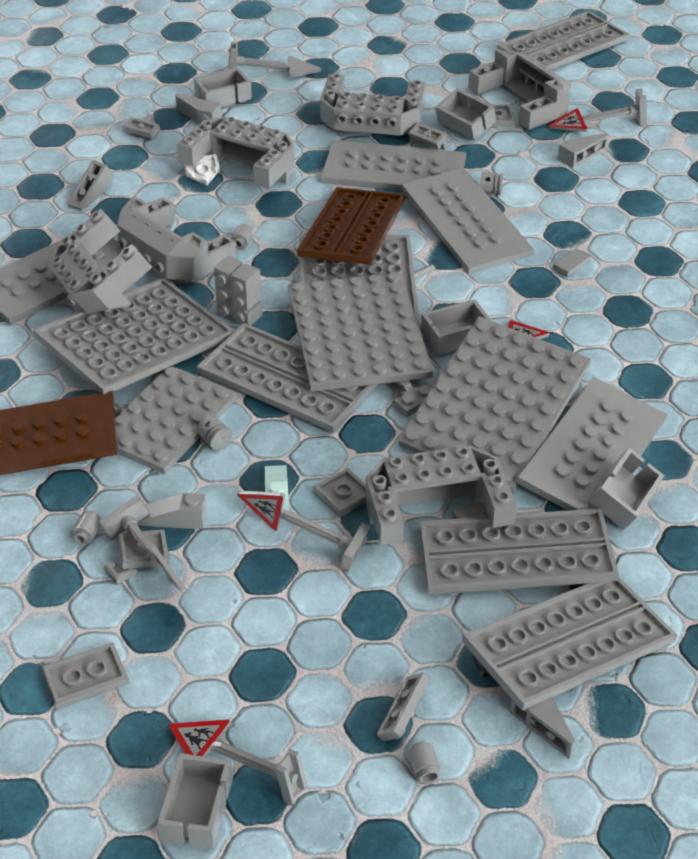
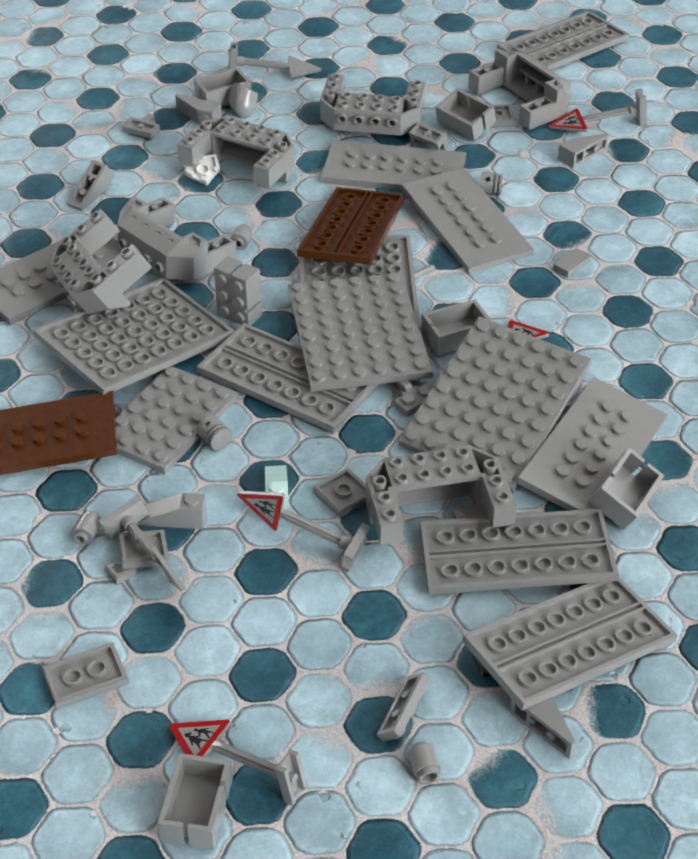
(242, 100): none -> light grey piece

